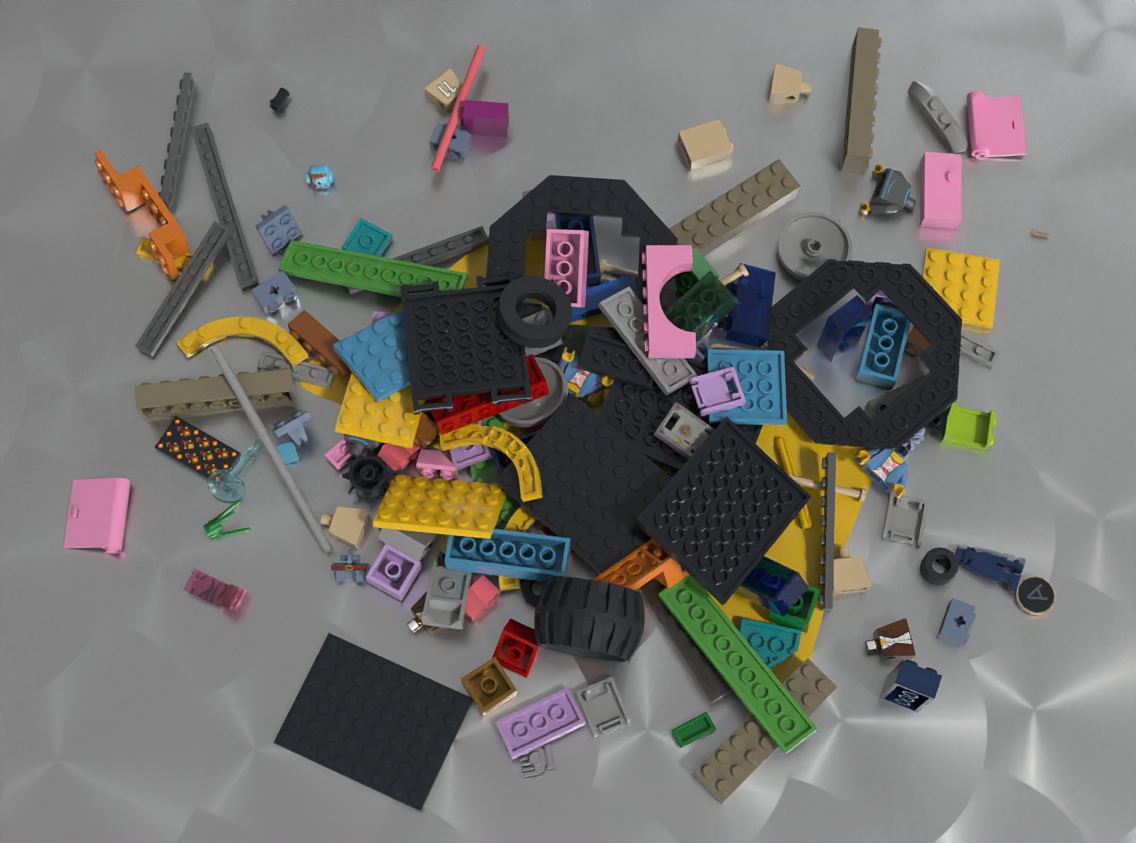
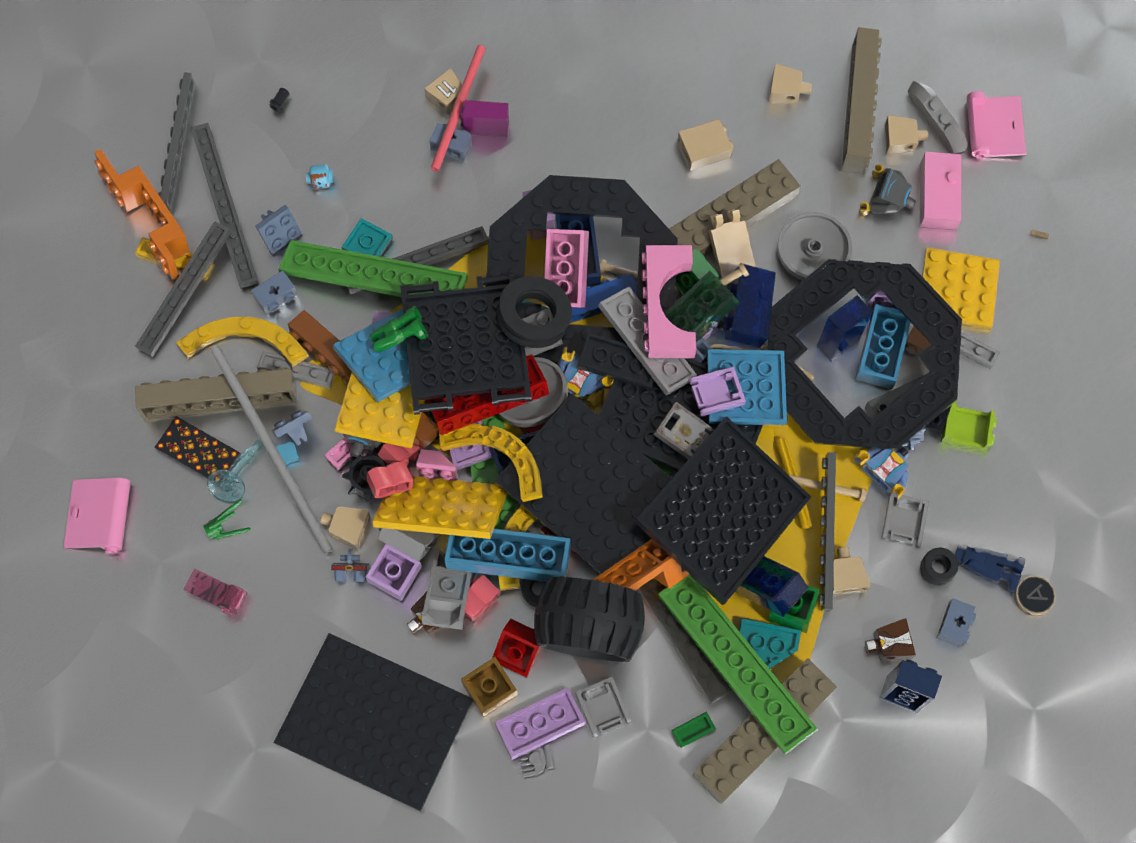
(389, 479): none -> coral brick
(392, 334): none -> green piece
(730, 243): none -> tan tile
(902, 134): none -> tan torso

